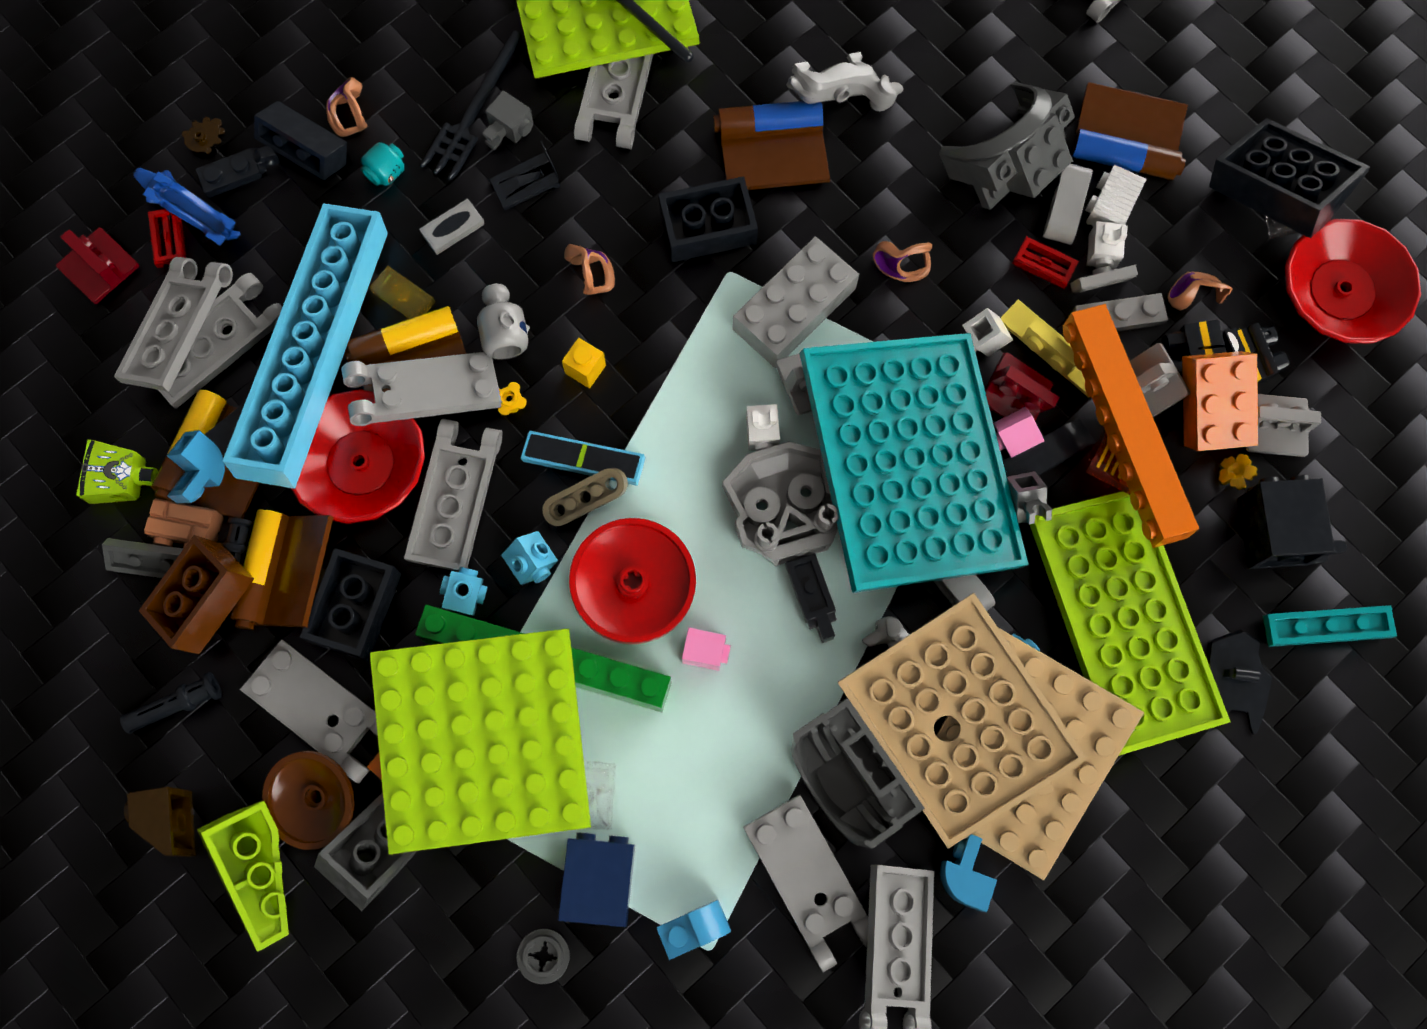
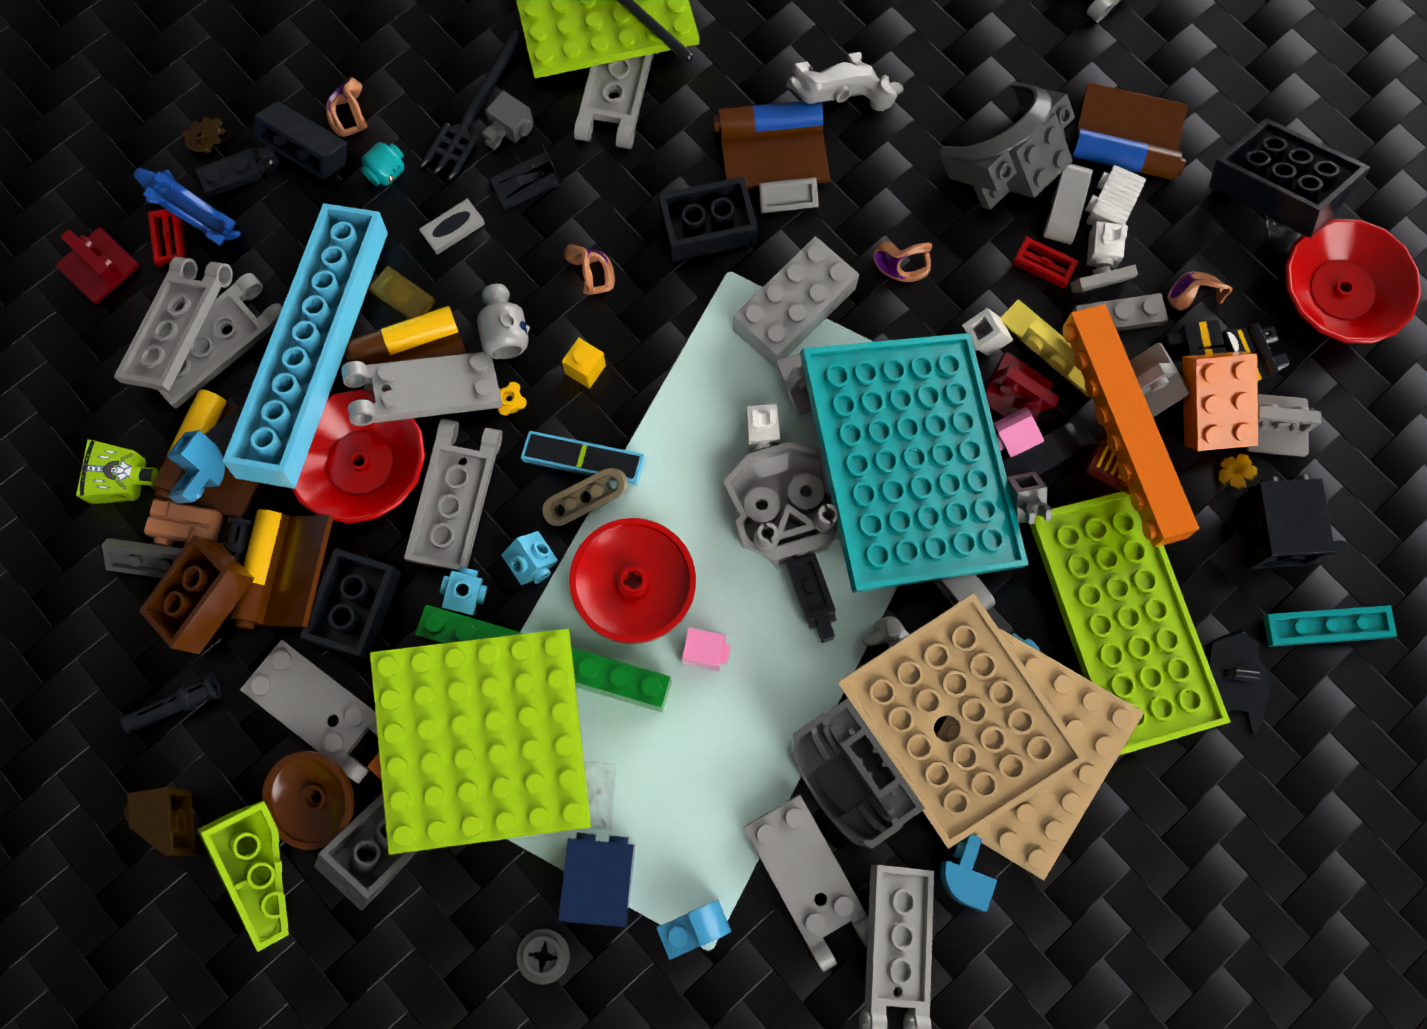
(788, 195): none -> light grey tile

